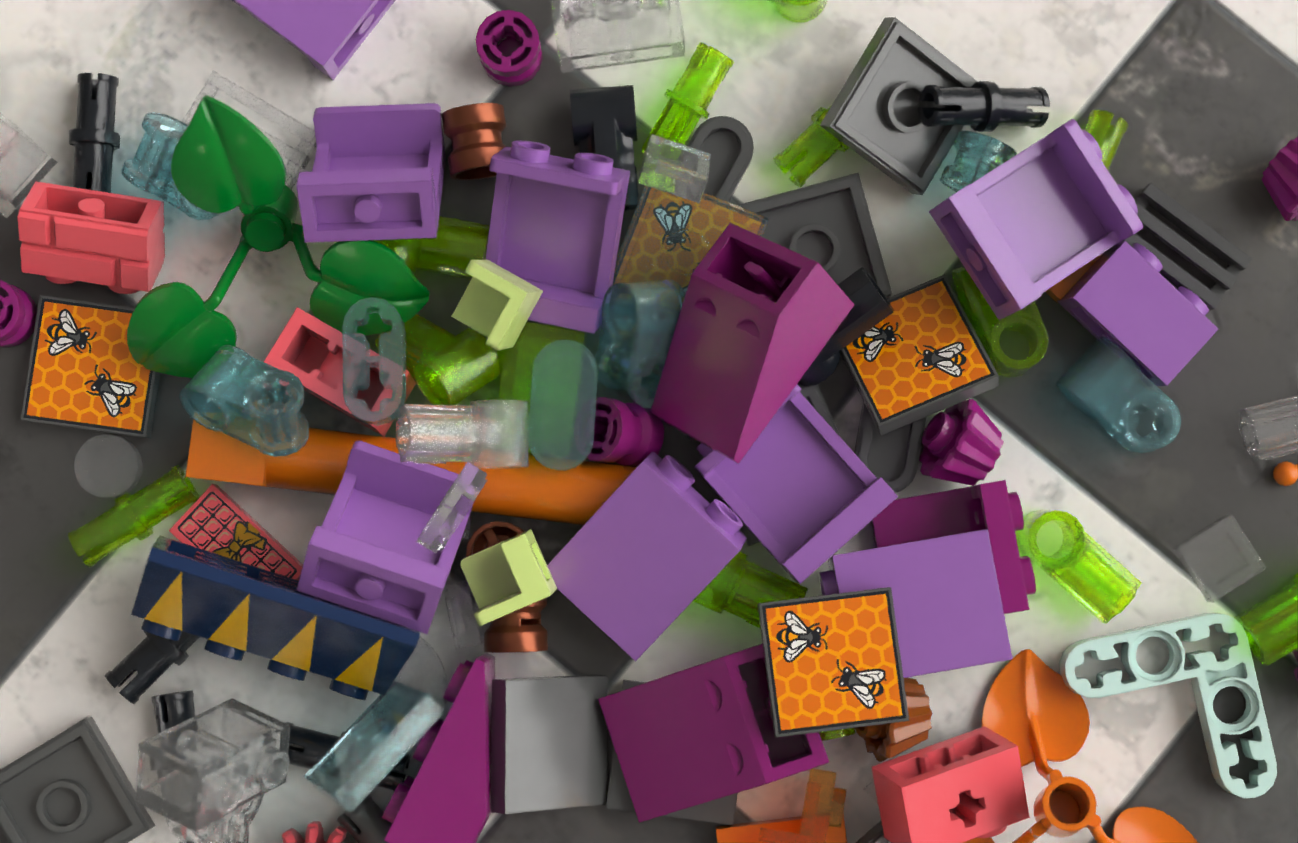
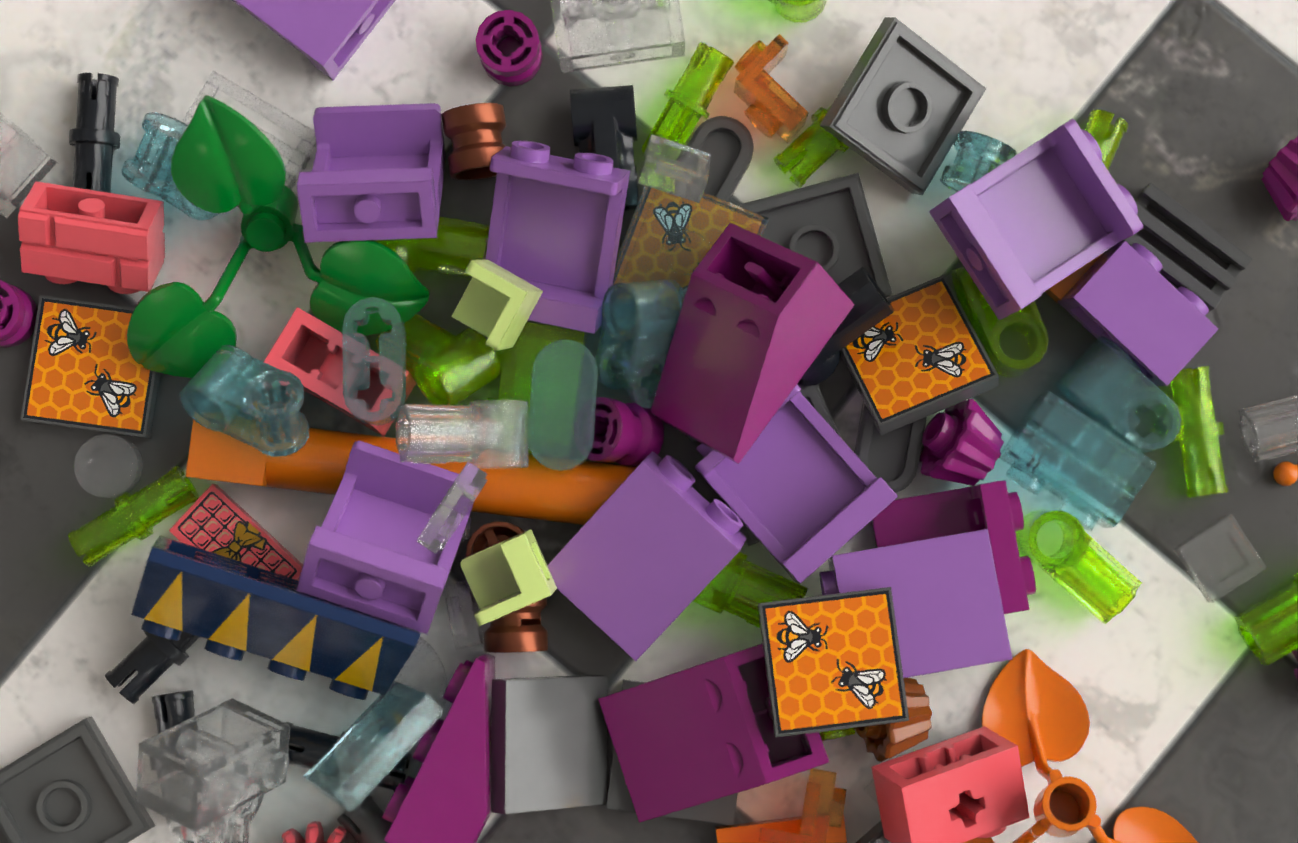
(770, 105): none -> clear orange bracket
(983, 106): black pin -> none
(1075, 462): none -> clear light blue brick
(1199, 433): none -> clear neon green pin
(1207, 679): light aqua beam -> none

